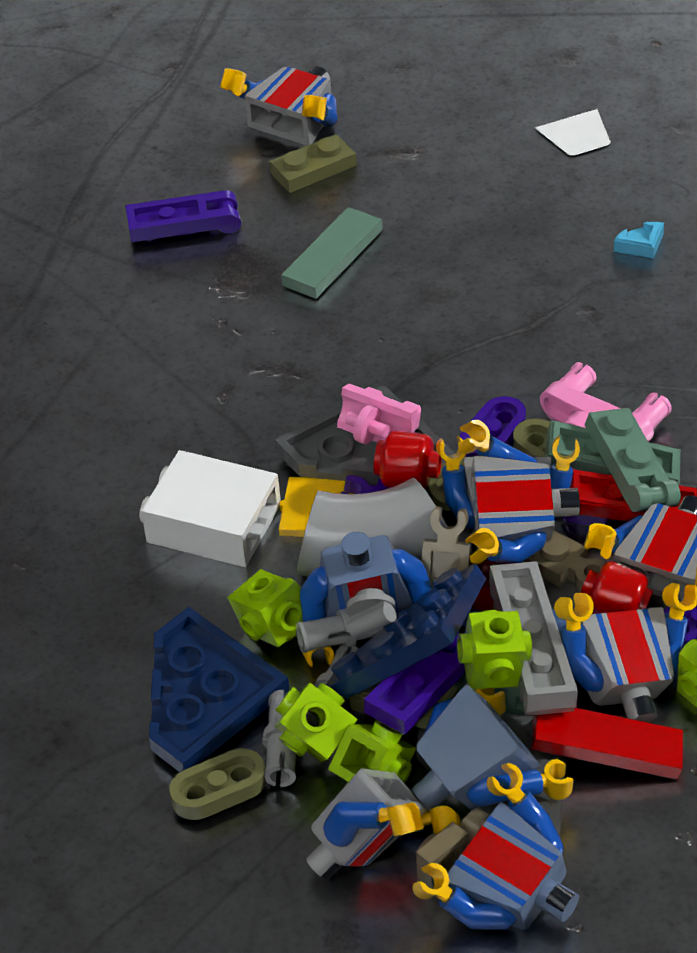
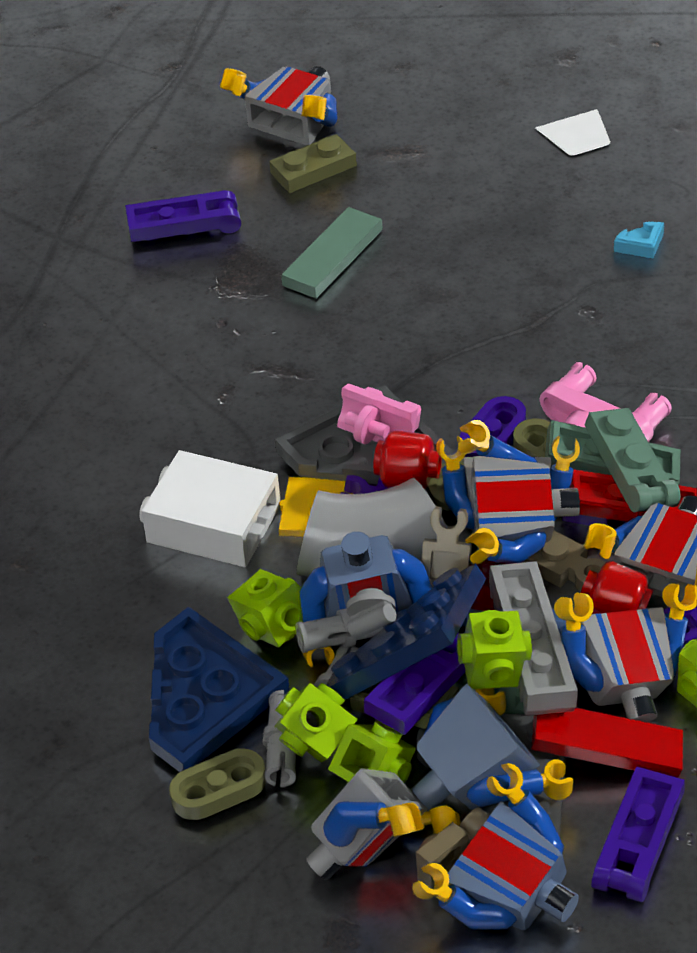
(638, 833): none -> dark purple plate

